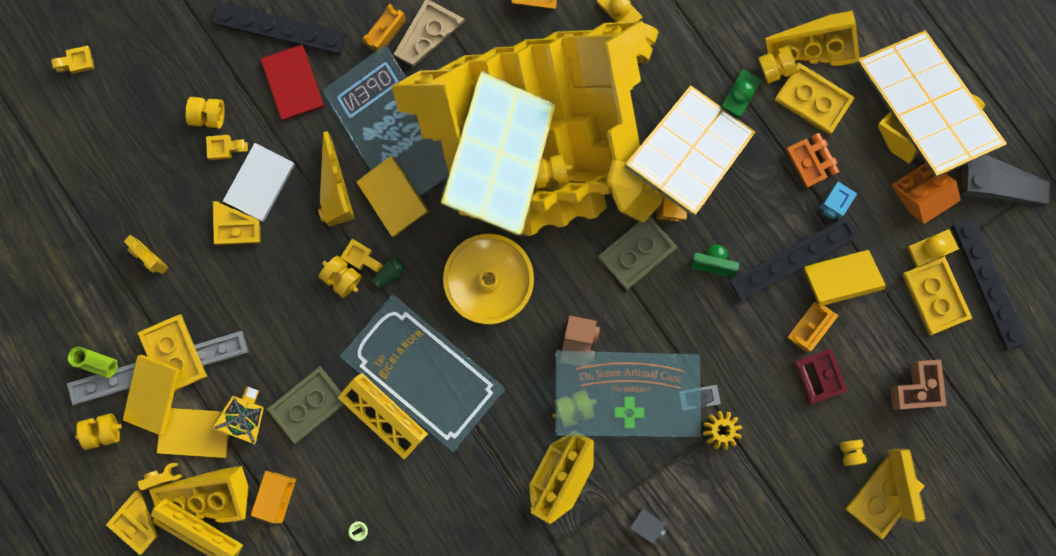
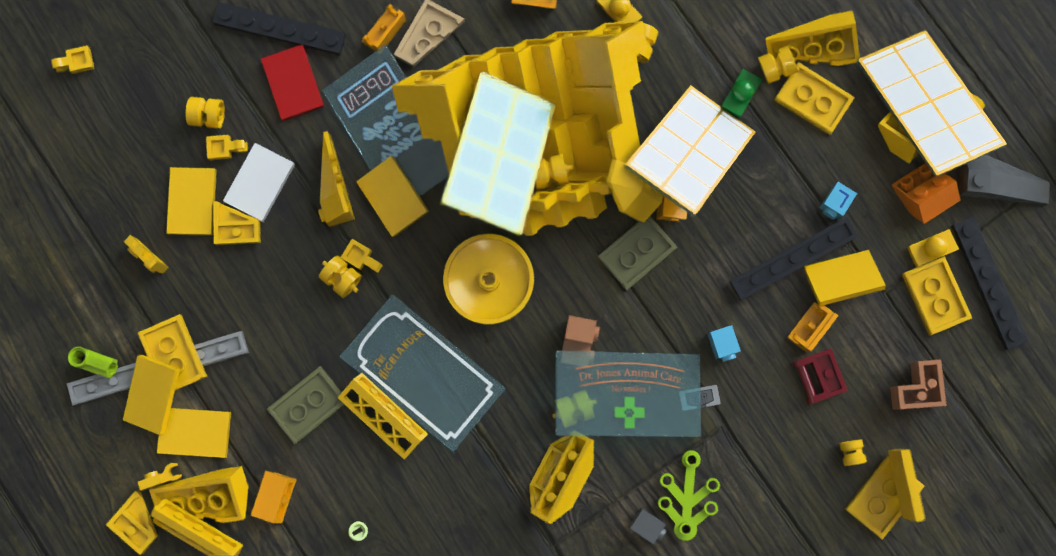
(94, 432): yellow wheel -> none
(191, 201): none -> yellow tile
(241, 416): torso -> none
(389, 272): dark green cone -> none
(688, 499): none -> lime plant
(715, 262): green tile -> none
(722, 439): yellow gear -> none
(724, 343): none -> medium azure brick
(807, 163): orange plate -> none

